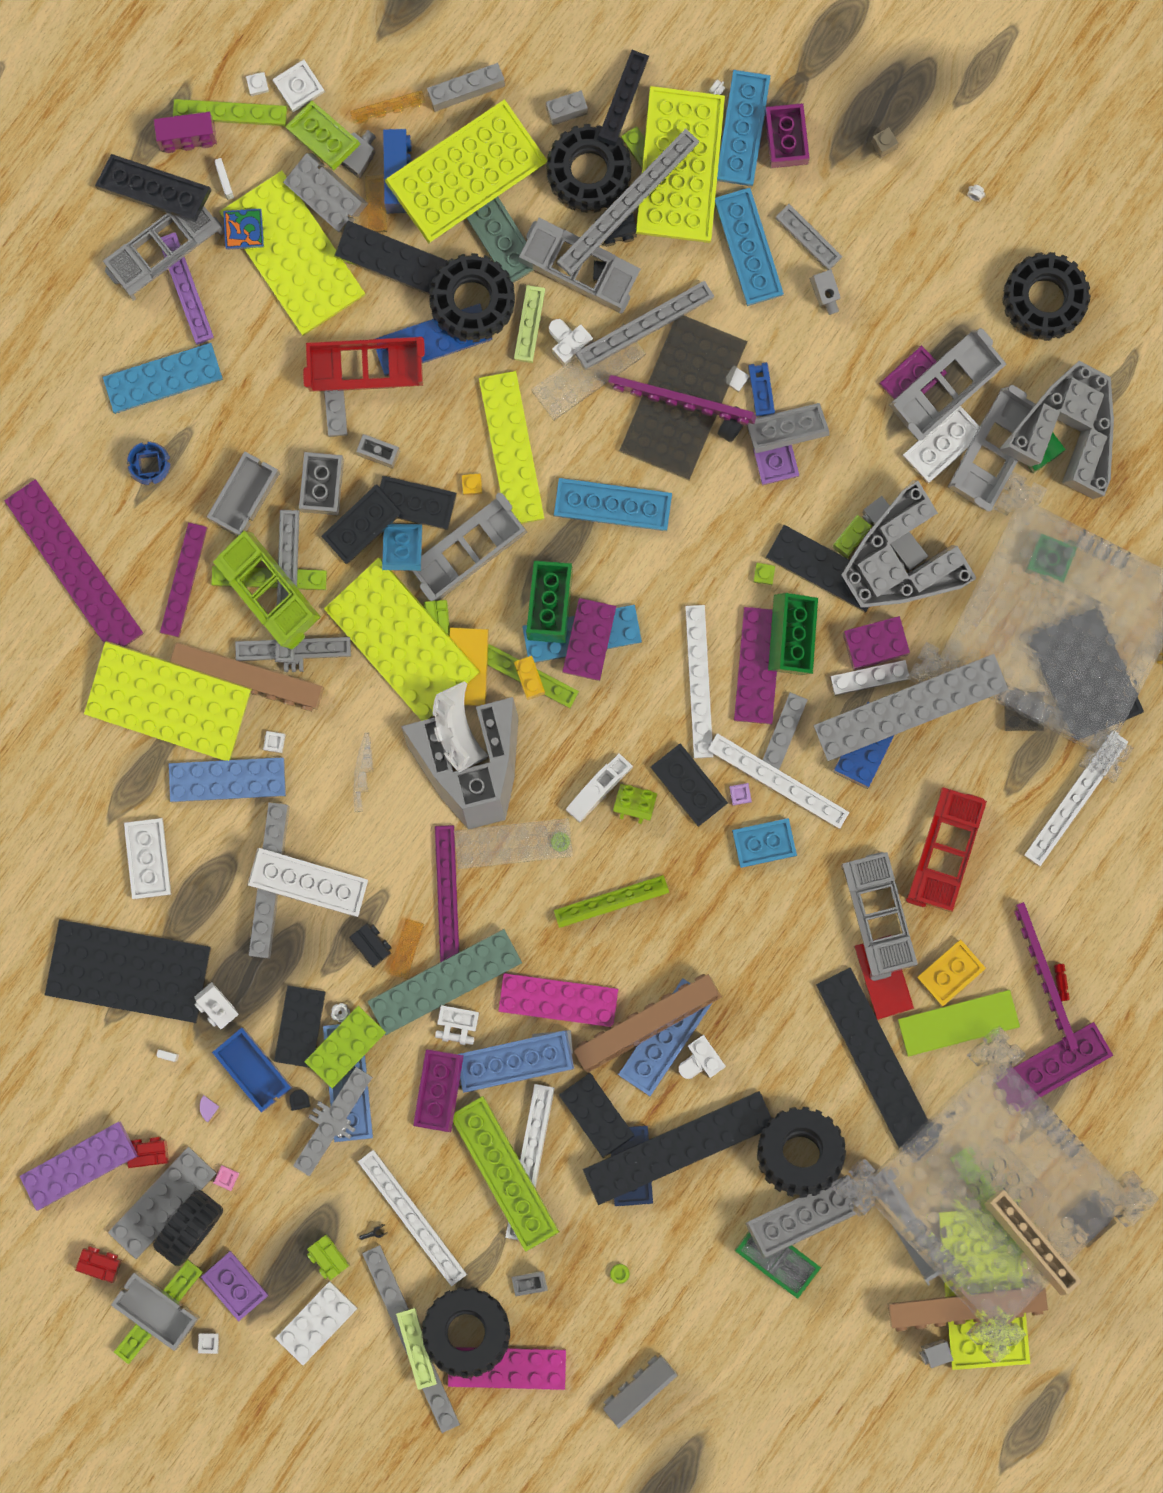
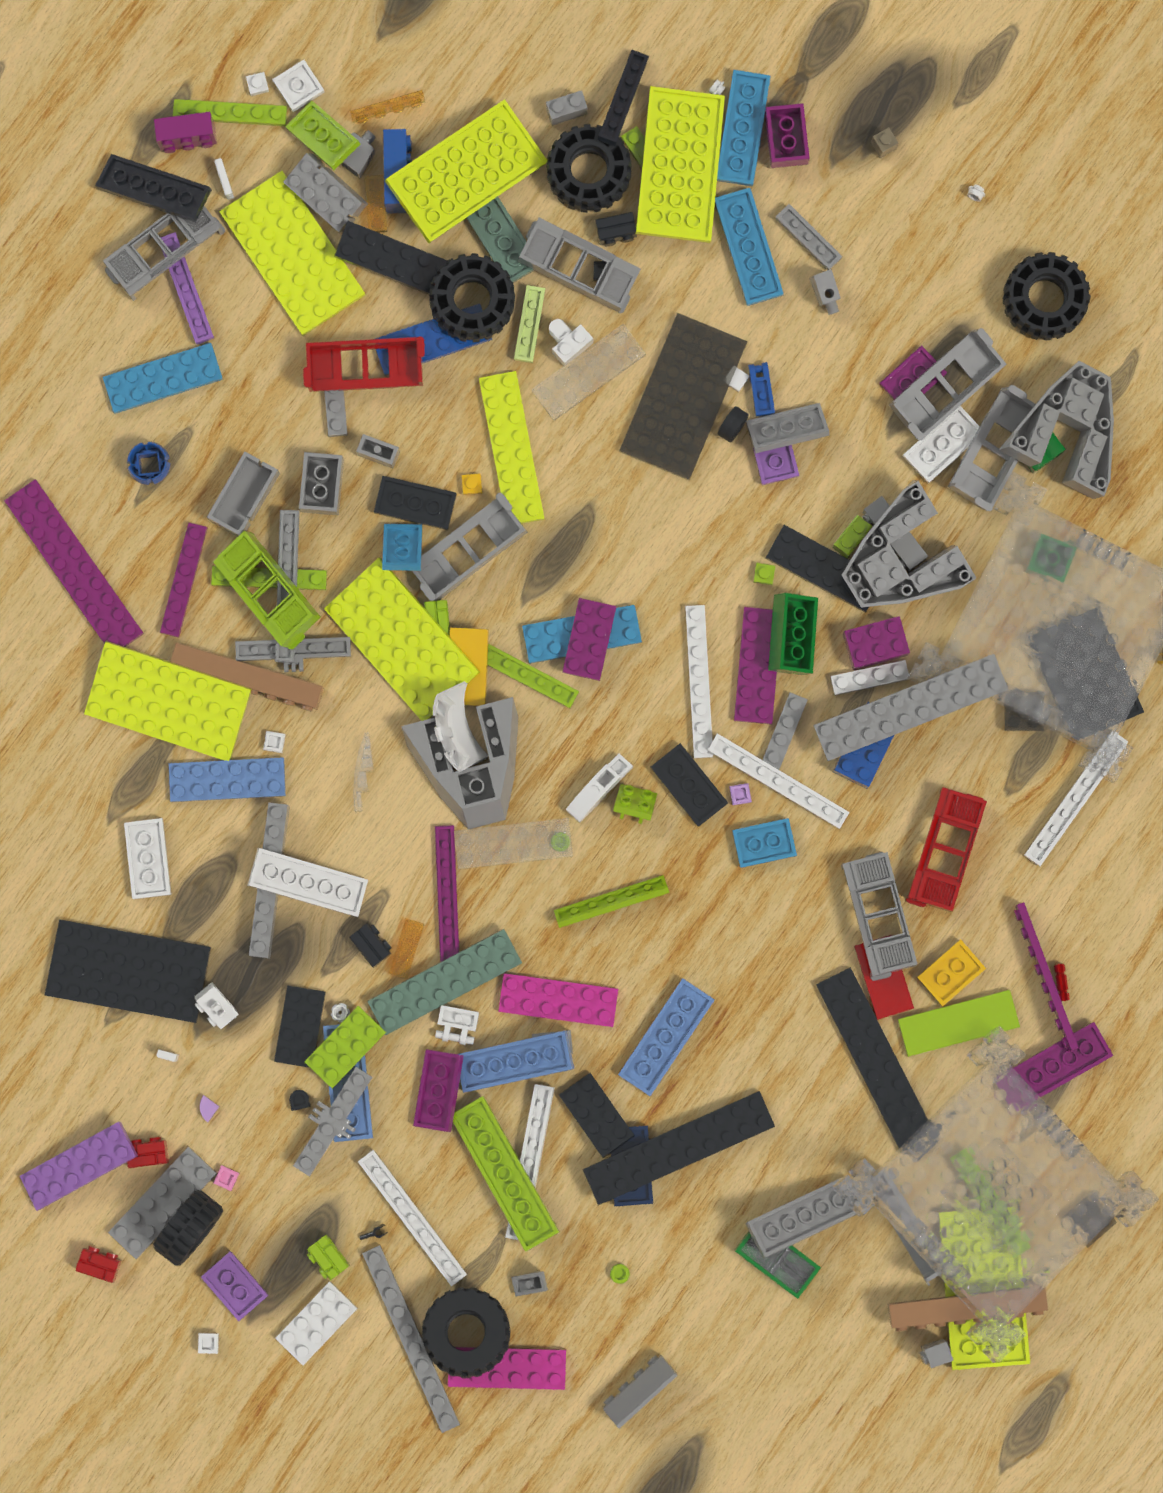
(155, 1311): light grey piece -> none
(177, 1289): lime plate -> none
(243, 229): tile -> none
(252, 1069): blue piece -> none
(361, 524): black plate -> none
(415, 1348): yellowish green plate -> none
(466, 87): light grey brick -> none
(529, 677): yellow brick -> none
(549, 601): green brick -> none
(612, 504): dark azure plate -> none
(627, 202): light grey plate -> none
(644, 325): light grey plate -> none
(647, 1023): medium nougat brick -> none
(688, 402): magenta plate -> none
(702, 1059): white brick -> none
(810, 1126): black tyre -> none
(1032, 1242): tan brick -> none

